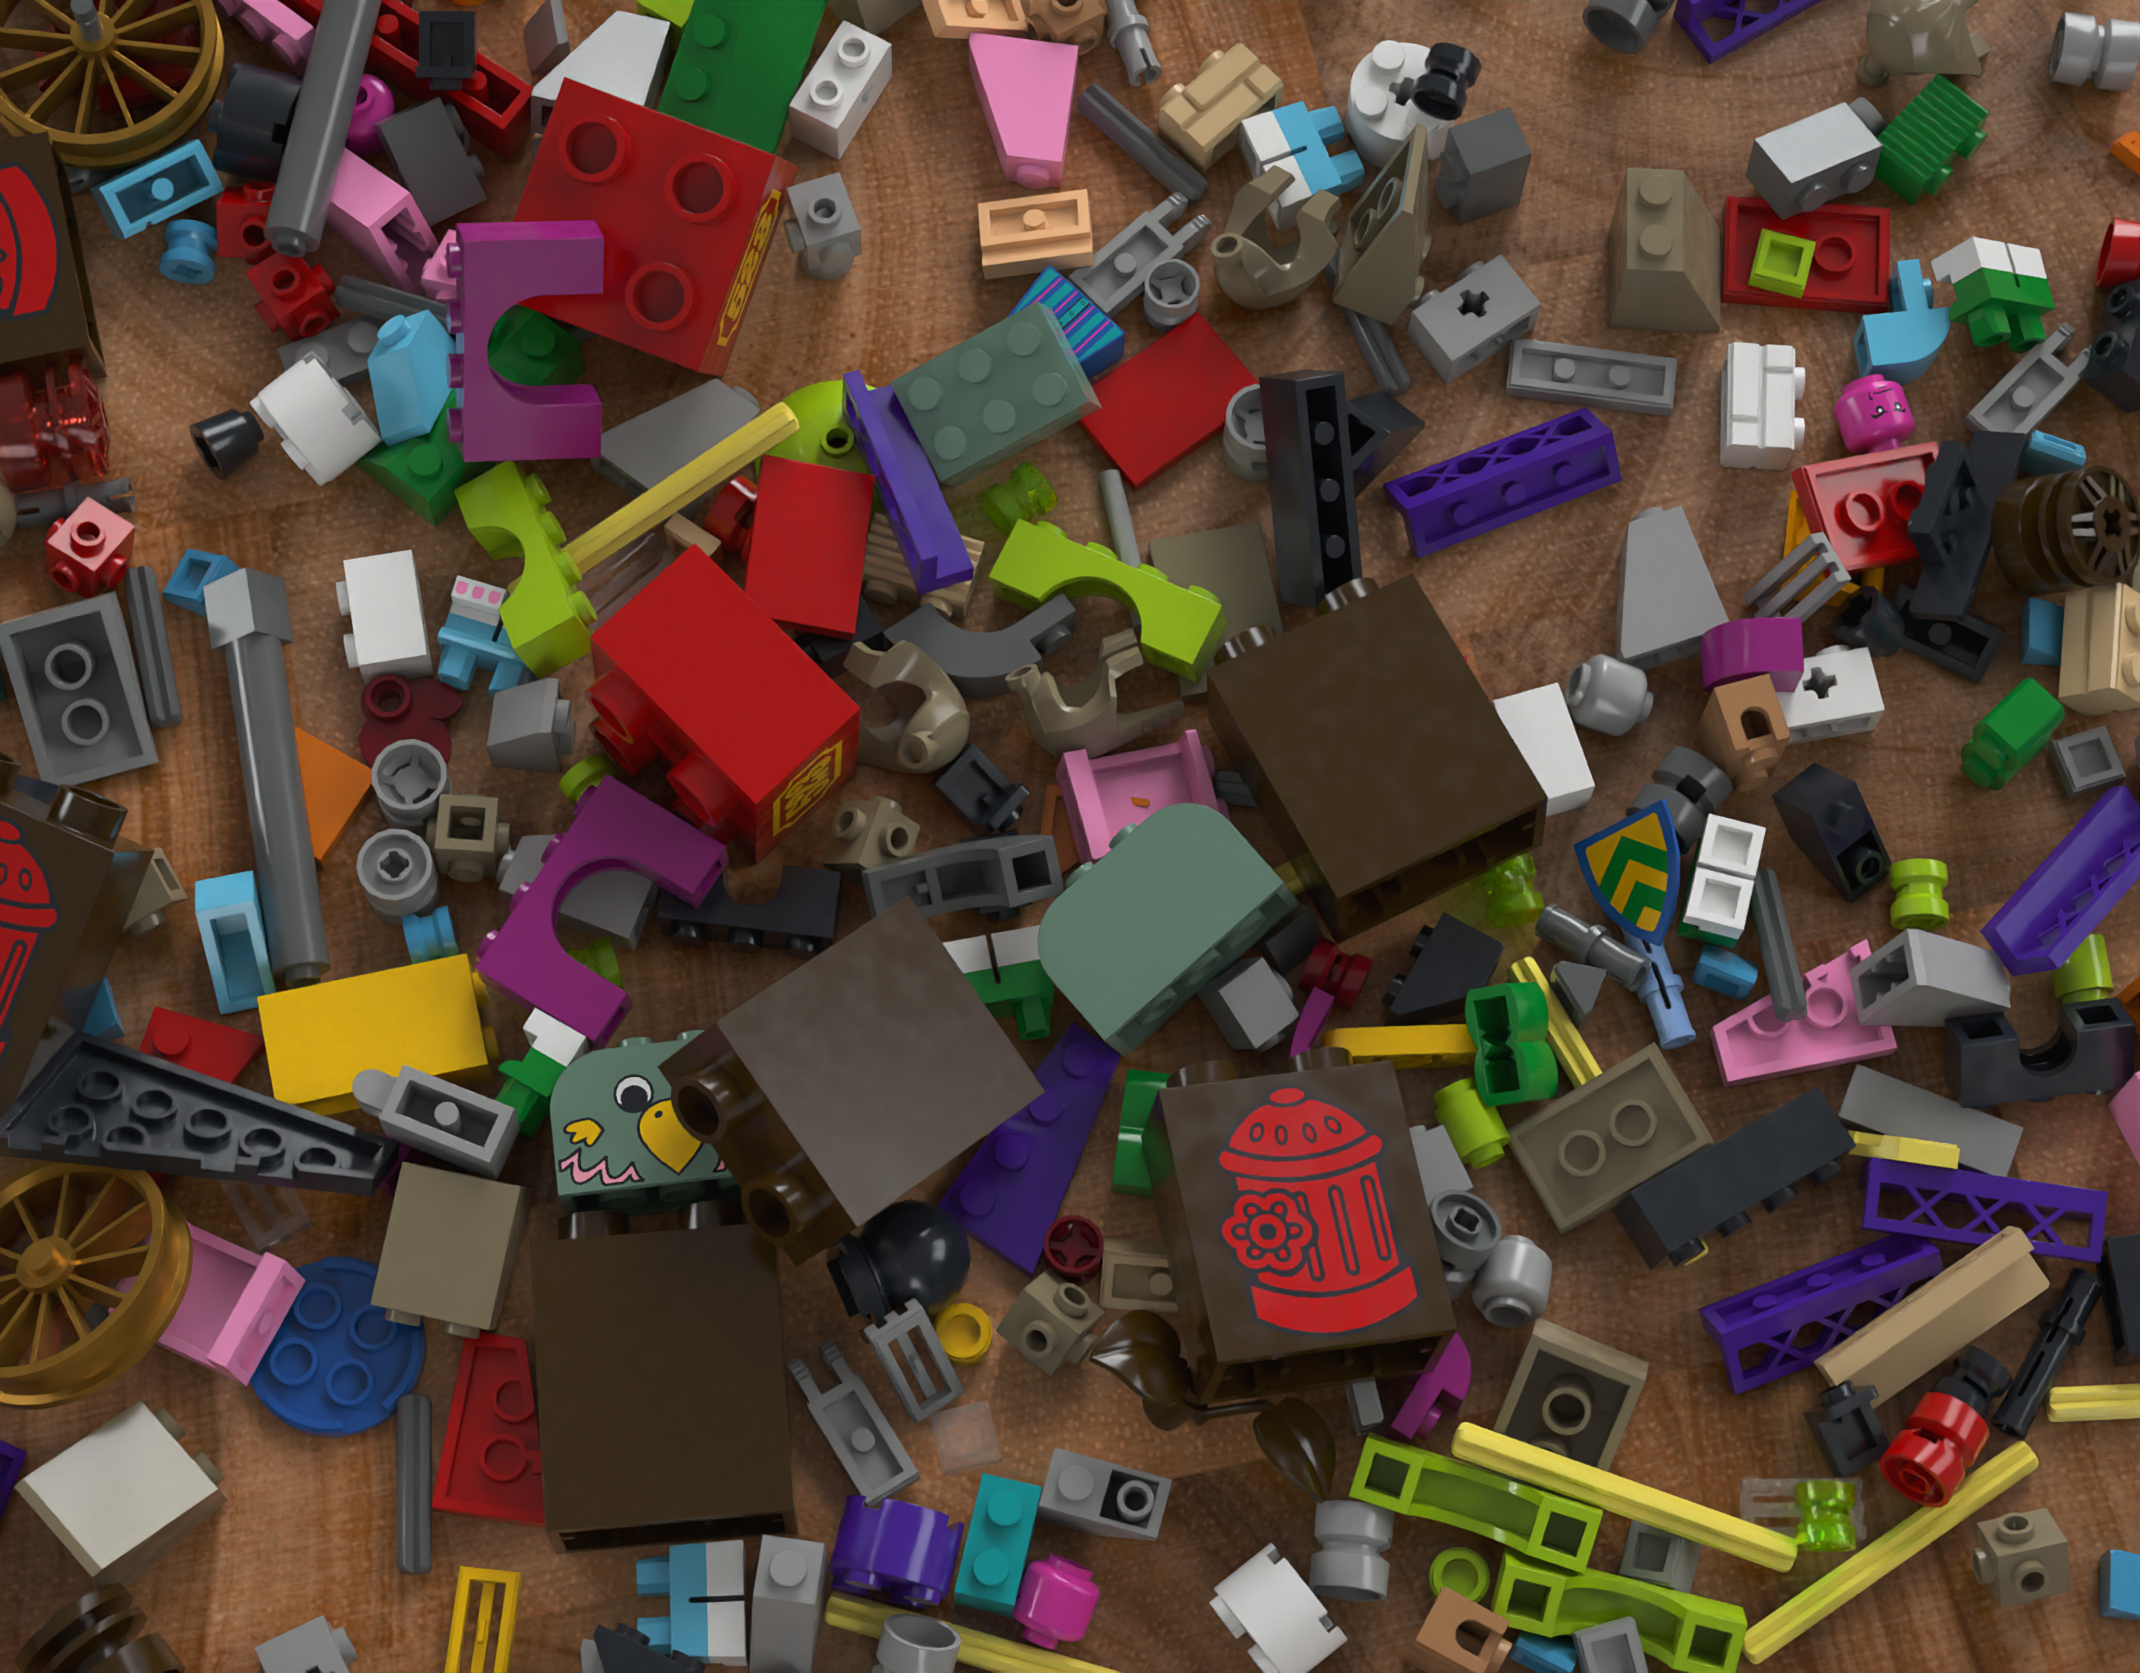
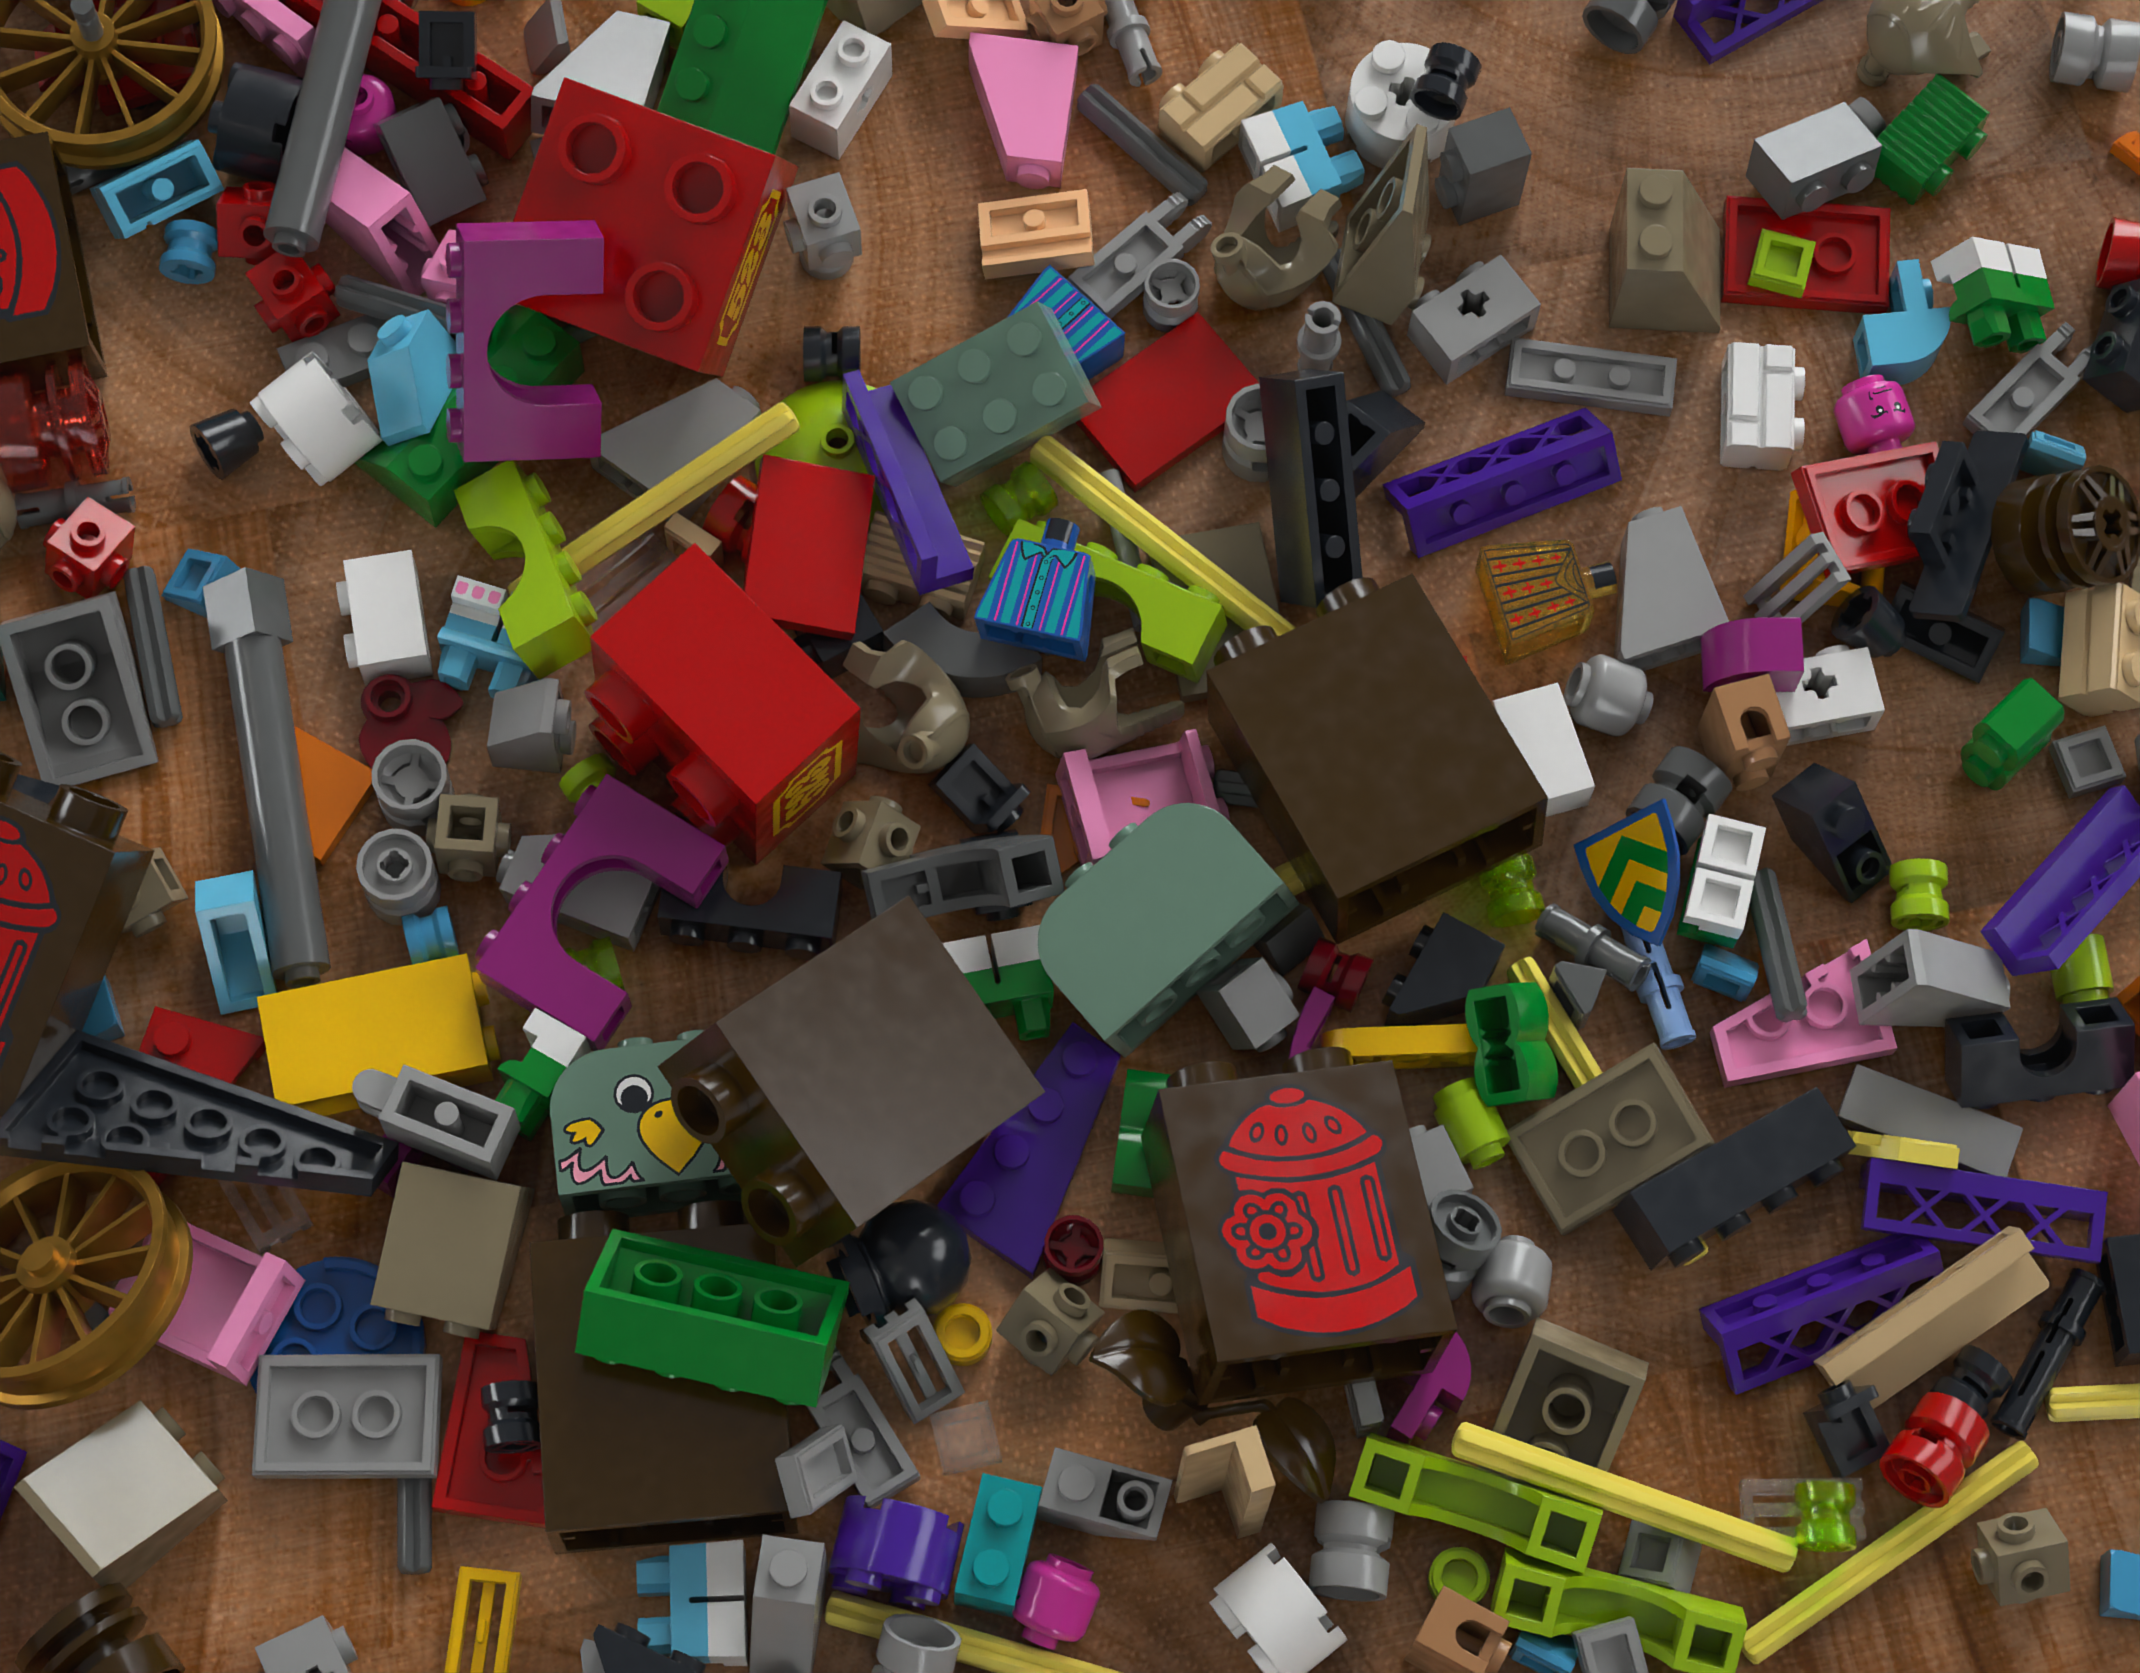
(347, 1416): none -> light grey tile
(511, 1417): none -> black wheel
(711, 1318): none -> green slope
(816, 1470): none -> light grey tile
(830, 352): none -> black wheel
(1041, 595): none -> torso
(1152, 535): none -> light yellow axle
(1235, 1466): none -> tan panel
(1319, 337): none -> light grey pin
(1539, 594): none -> clear yellow torso

